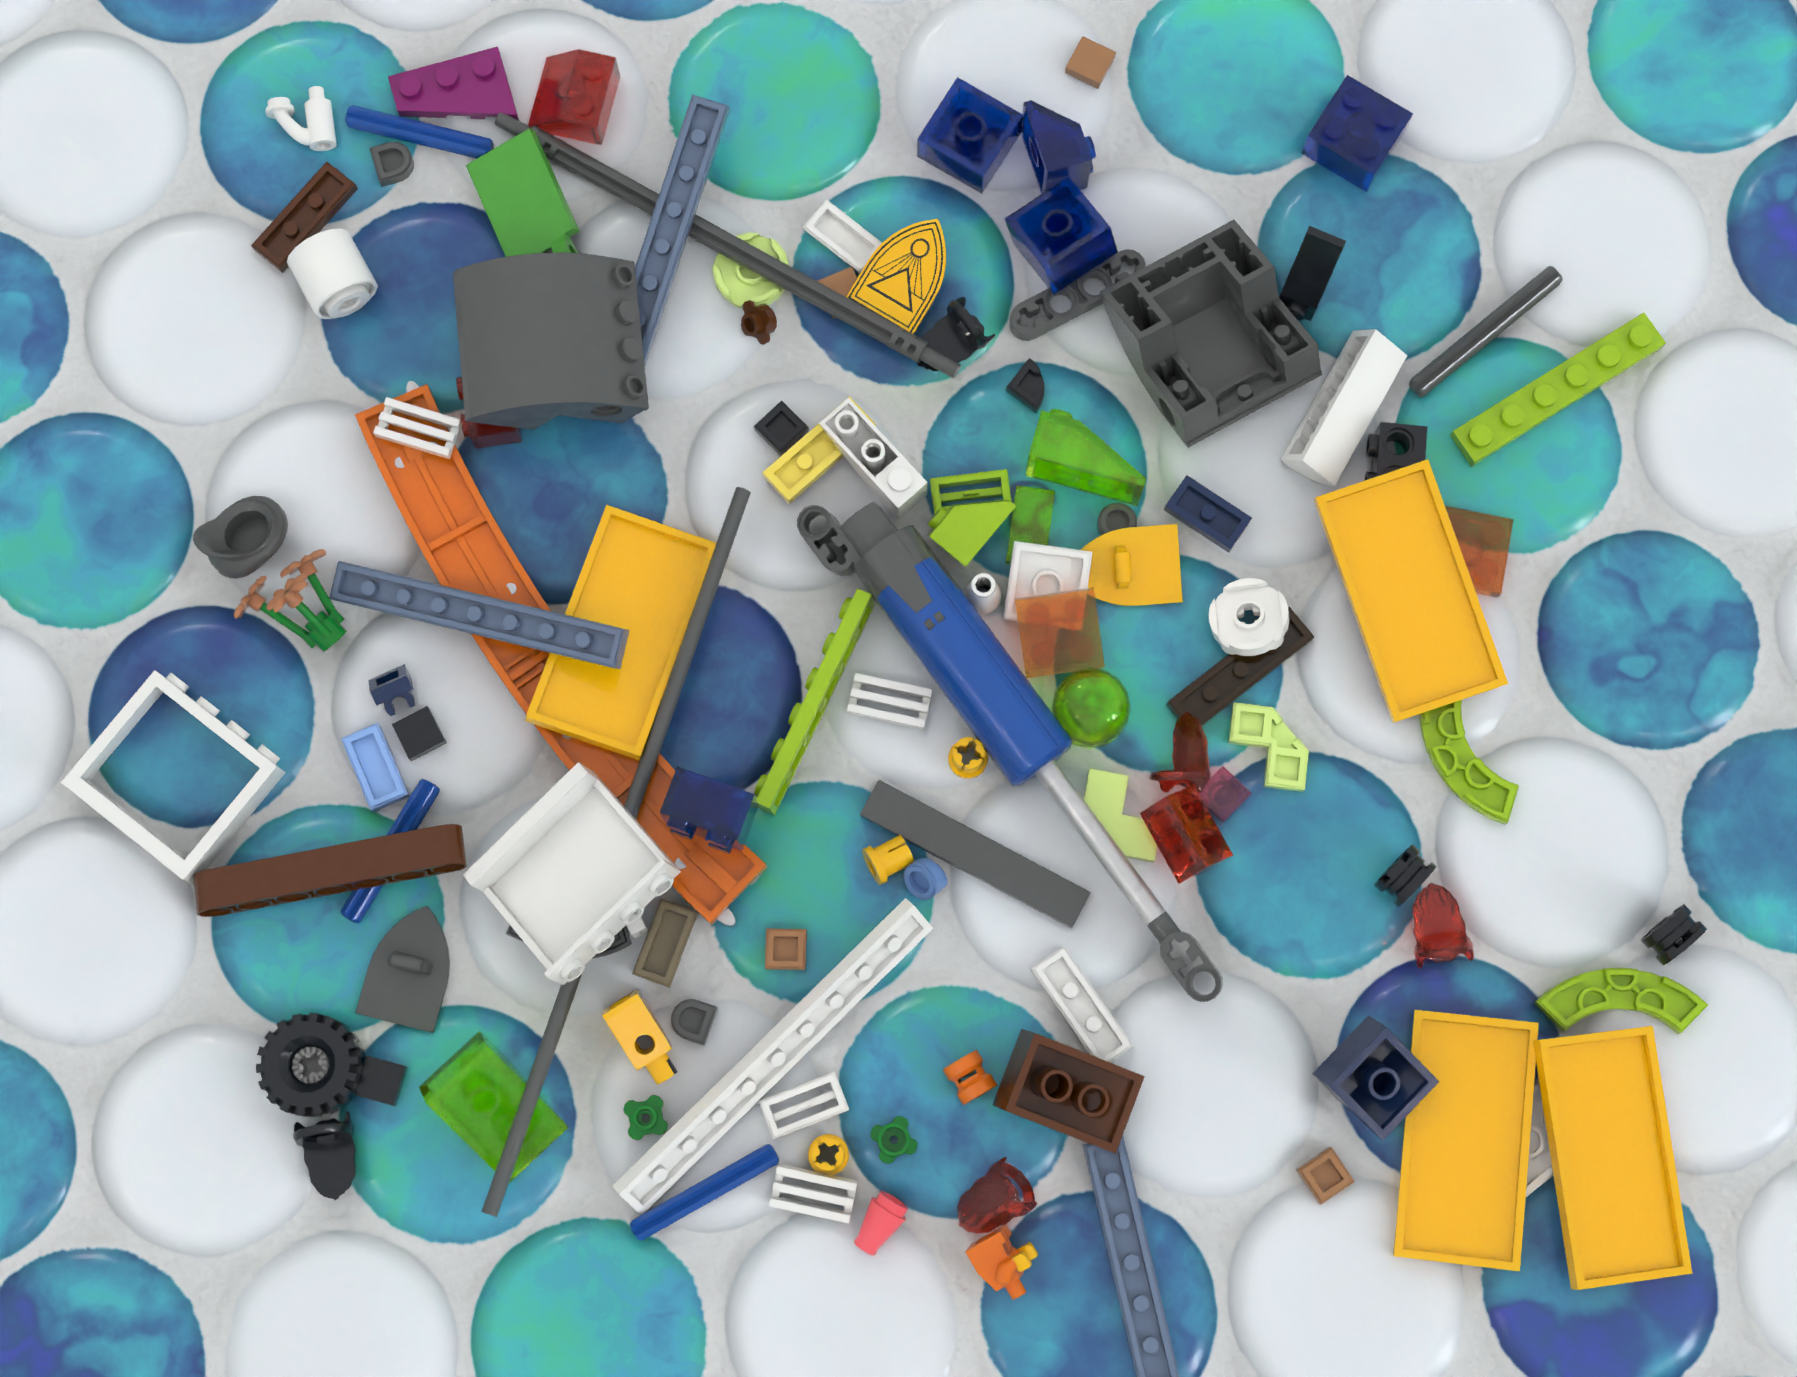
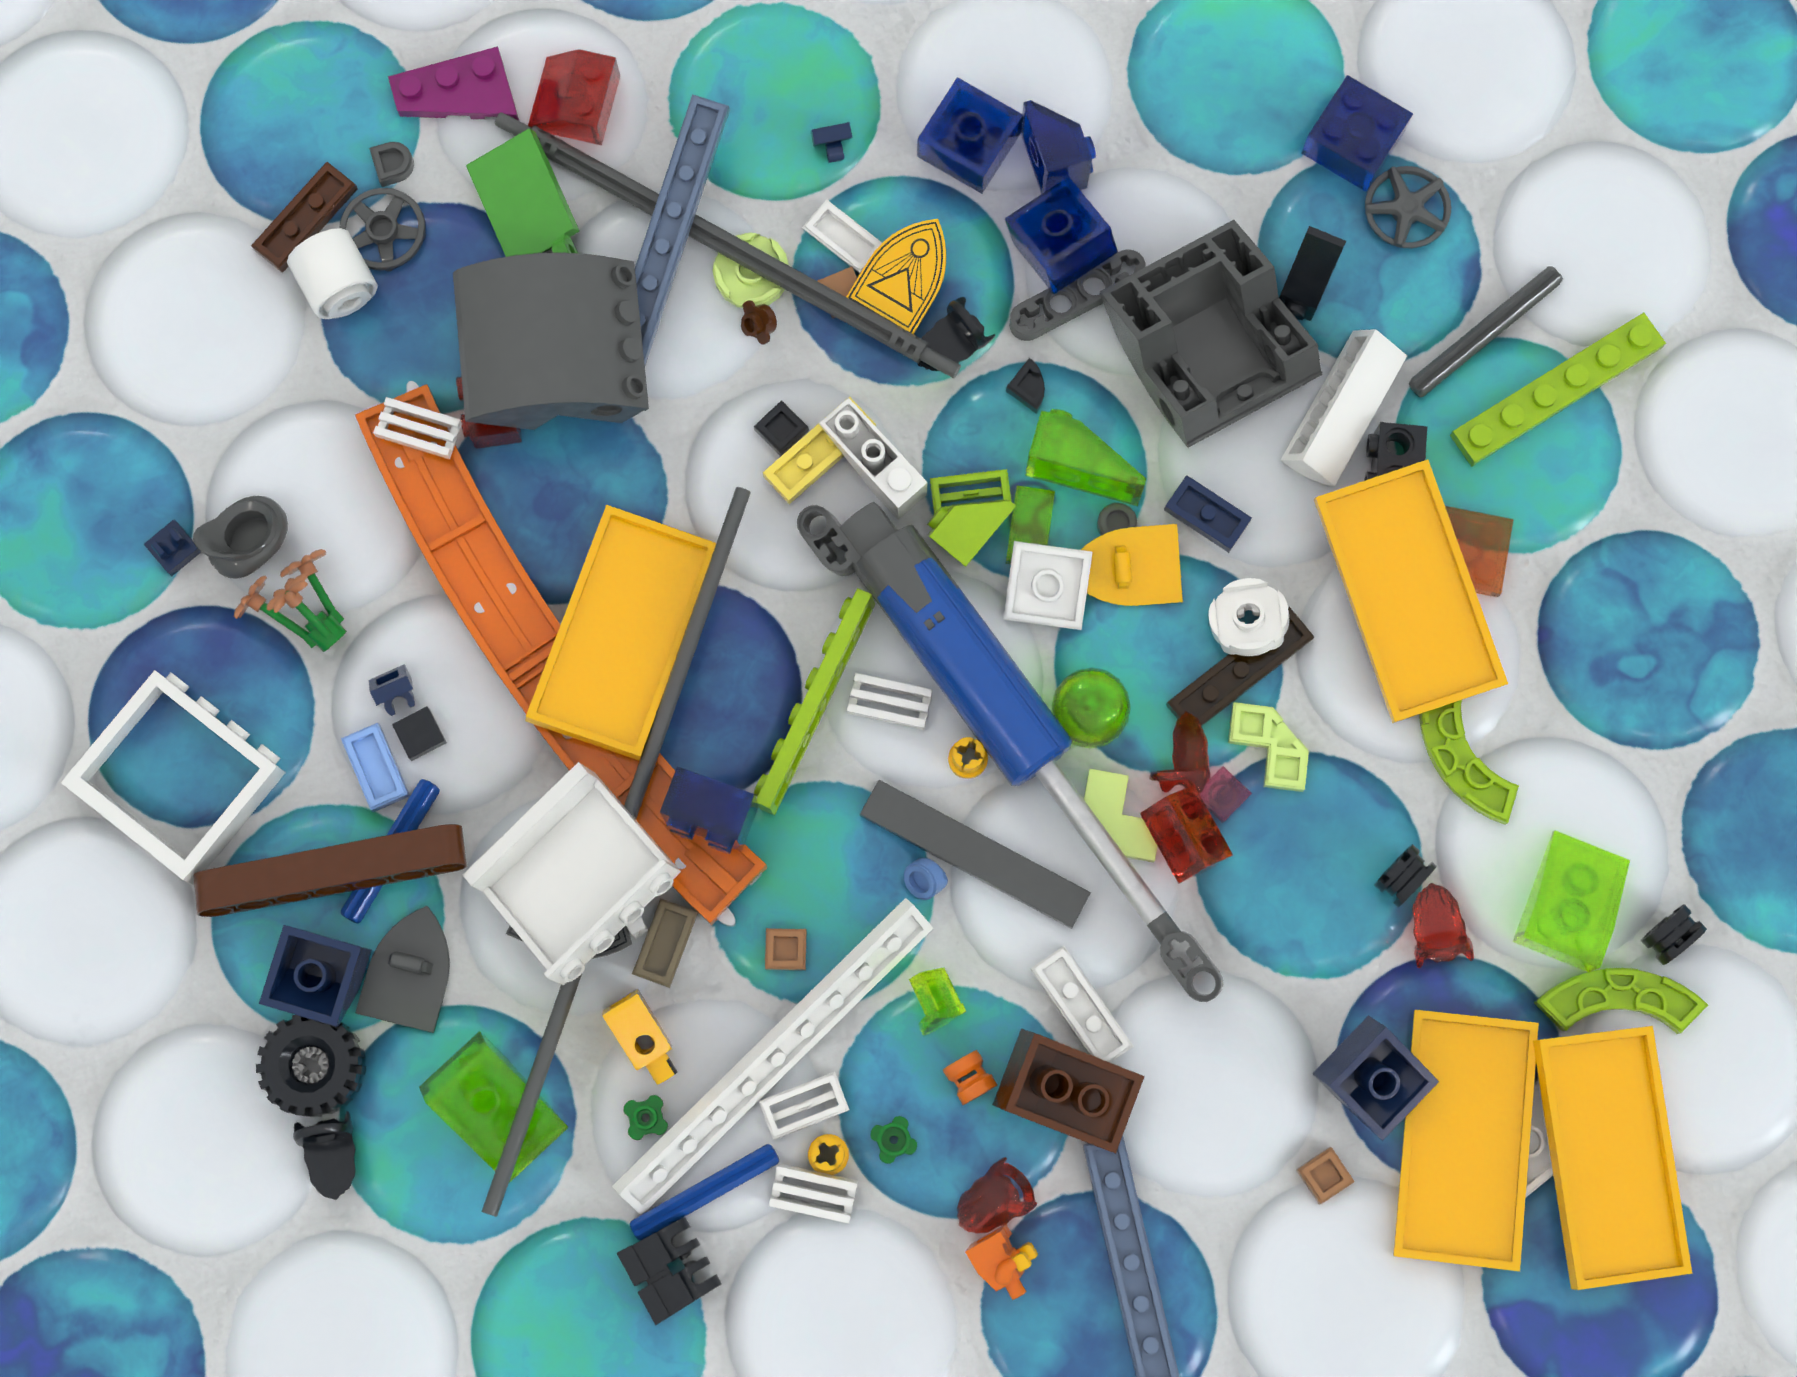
(172, 547): none -> dark blue tile
(314, 975): none -> dark blue slope
(319, 119): white plant -> none
(381, 1080): black tile -> none
(384, 229): none -> dark grey wheel
(417, 132): blue axle -> none
(480, 615): sand blue tile -> none
(649, 1262): none -> black legs
(693, 1020): dark grey tile -> none
(832, 138): none -> dark blue tile
(881, 1220): coral cone -> none
(887, 858): yellow bush -> none
(936, 998): none -> clear neon green tile
(983, 602): white cone -> none
(1059, 632): clear orange plate -> none
(1090, 62): medium nougat tile -> none
(1408, 206): none -> dark grey wheel
(1573, 902): none -> clear neon green slope

